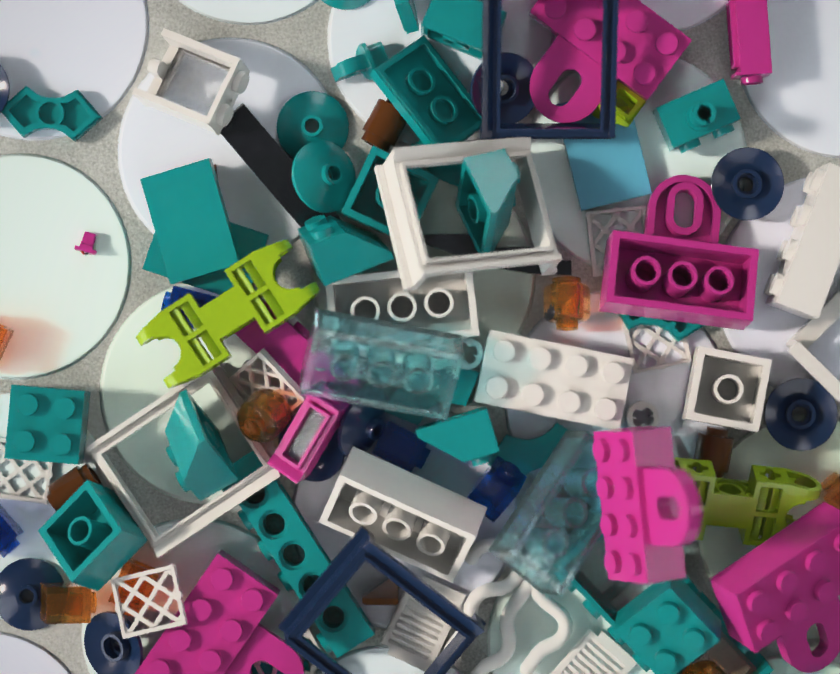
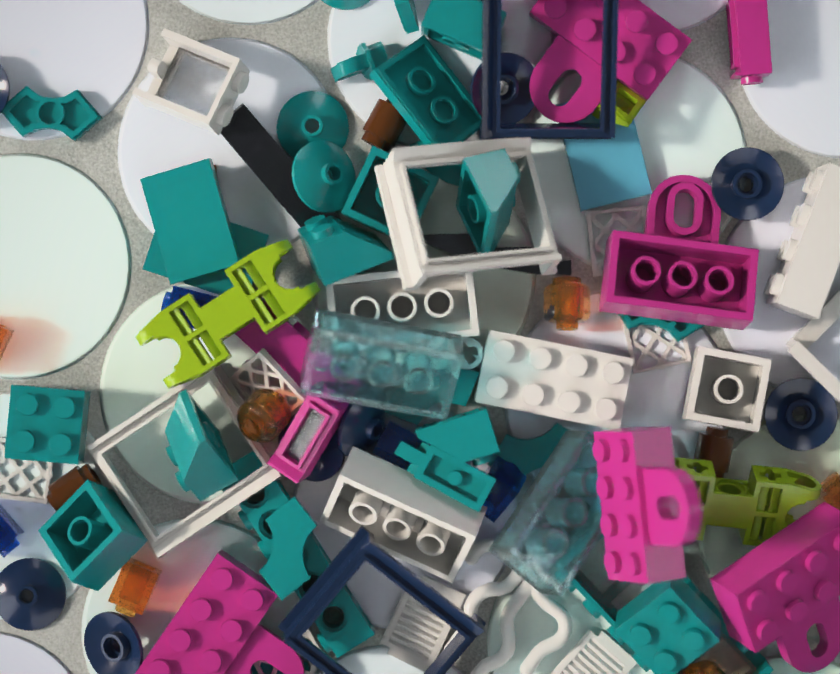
(66, 603): clear orange brick -> none
(87, 244): dark pink piece -> none
(176, 595): white window -> none
(286, 565): none -> teal tile
(383, 594): reddish brown slope -> none
(447, 474): none -> teal hinge
(641, 405): white bush -> none
(696, 116): teal brick -> none

